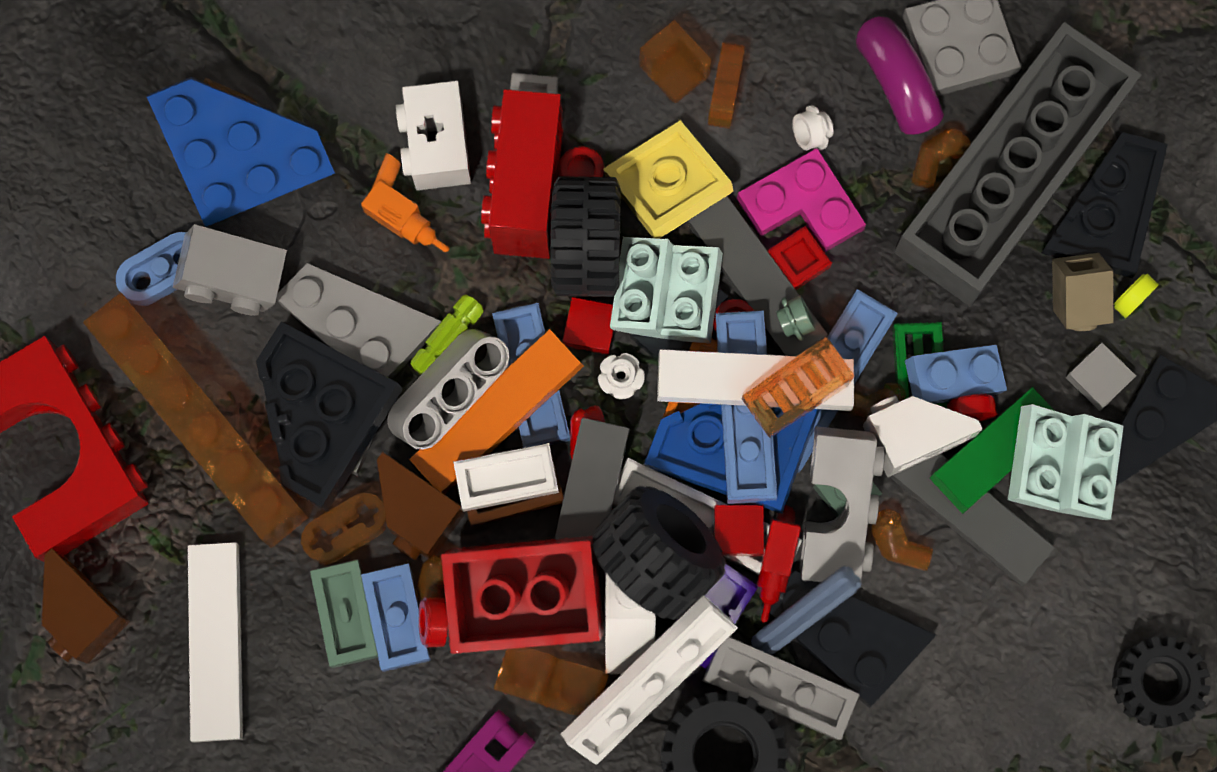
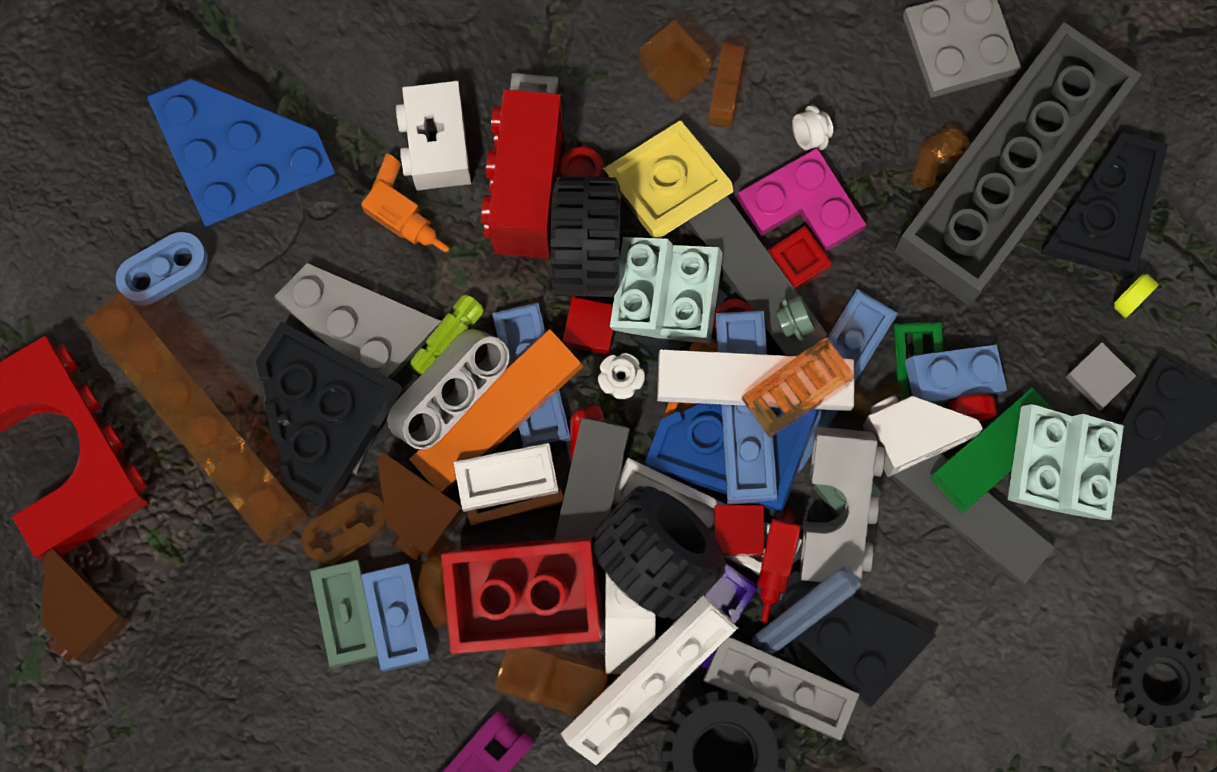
(215, 642): white tile -> none
(229, 270): light grey brick -> none
(433, 622): red tile -> none
(894, 543): clear orange arm -> none
(900, 75): magenta cylinder -> none
(1082, 291): dark tan brick -> none

